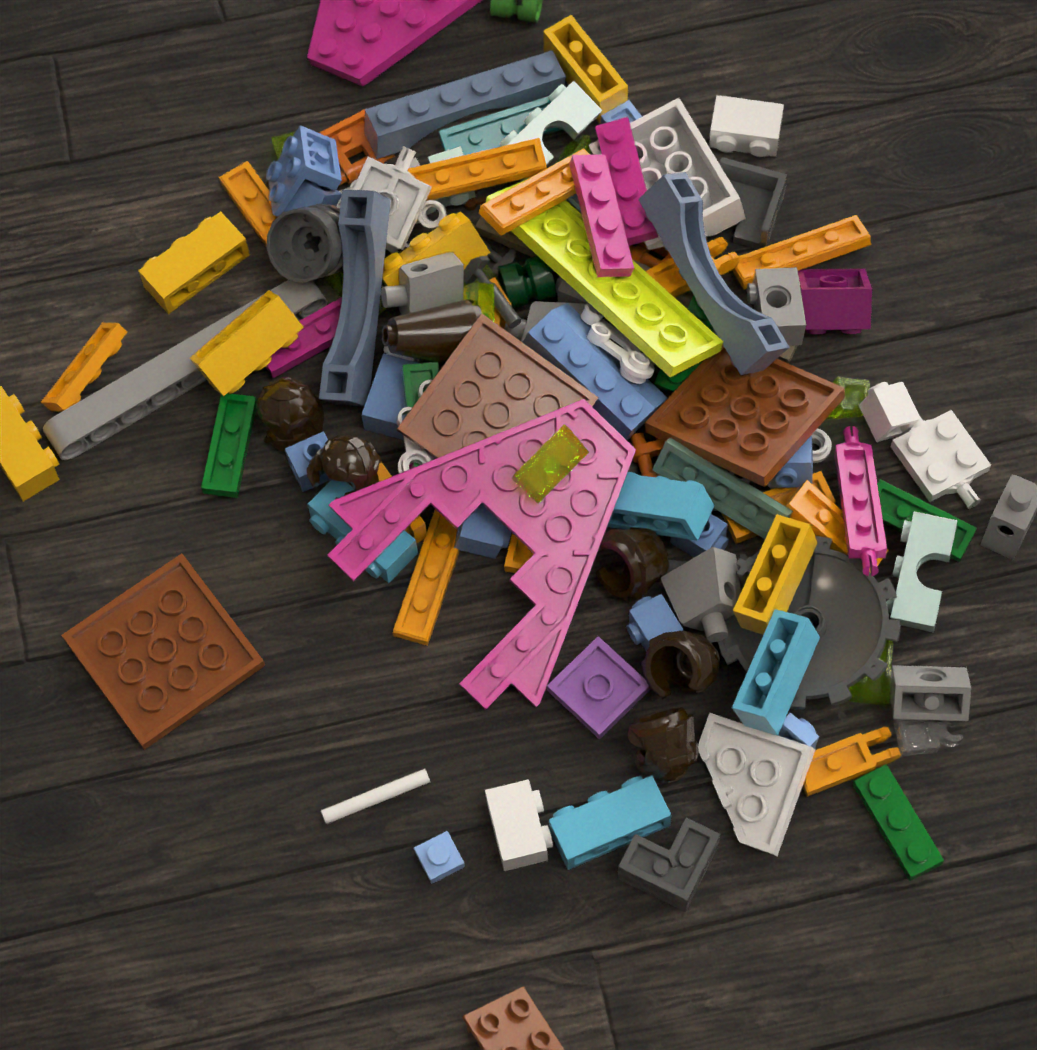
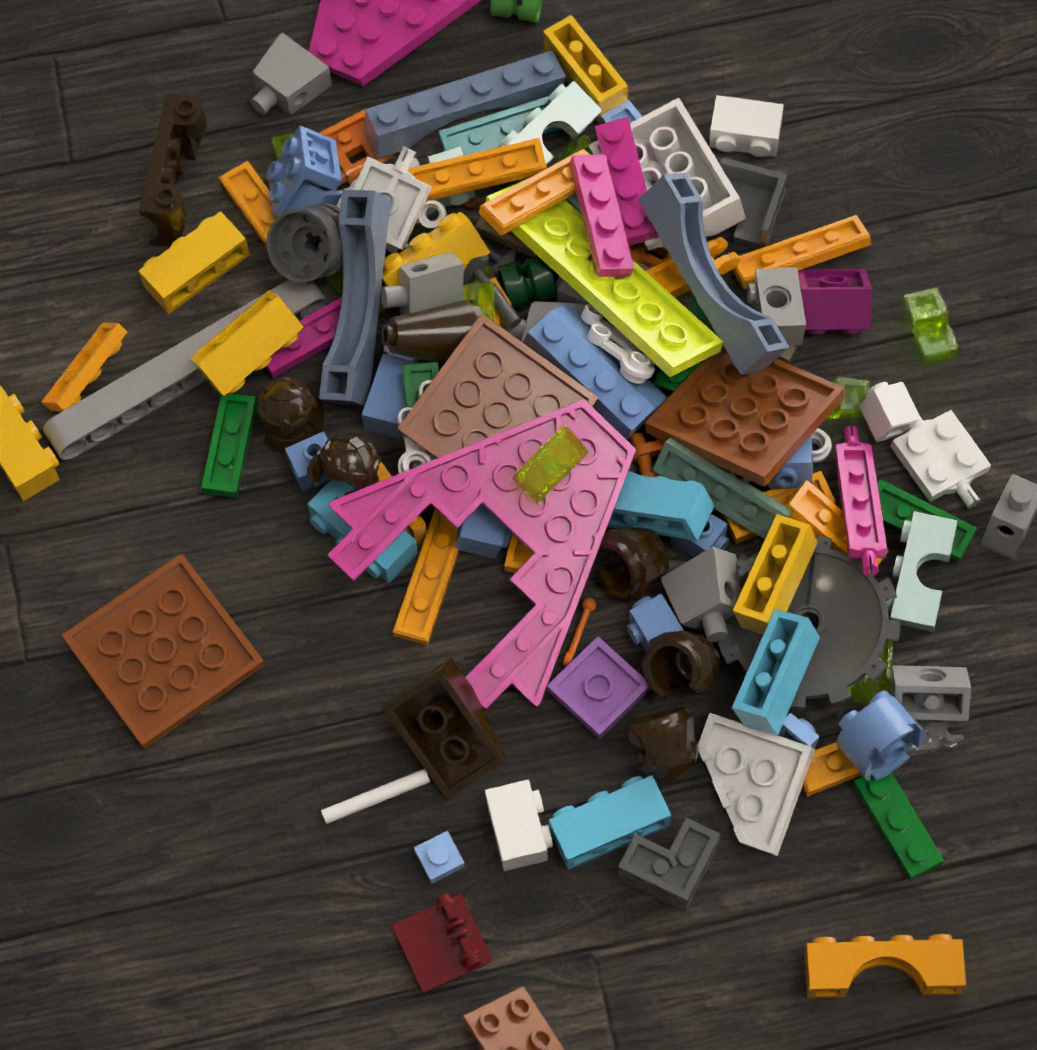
(177, 139): none -> dark brown piece
(288, 77): none -> light grey torso
(442, 942): none -> dark red hinge
(446, 728): none -> dark brown slope
(588, 605): none -> orange hinge
(879, 736): none -> medium blue brick
(931, 326): none -> clear neon green slope
(931, 963): none -> light orange arch

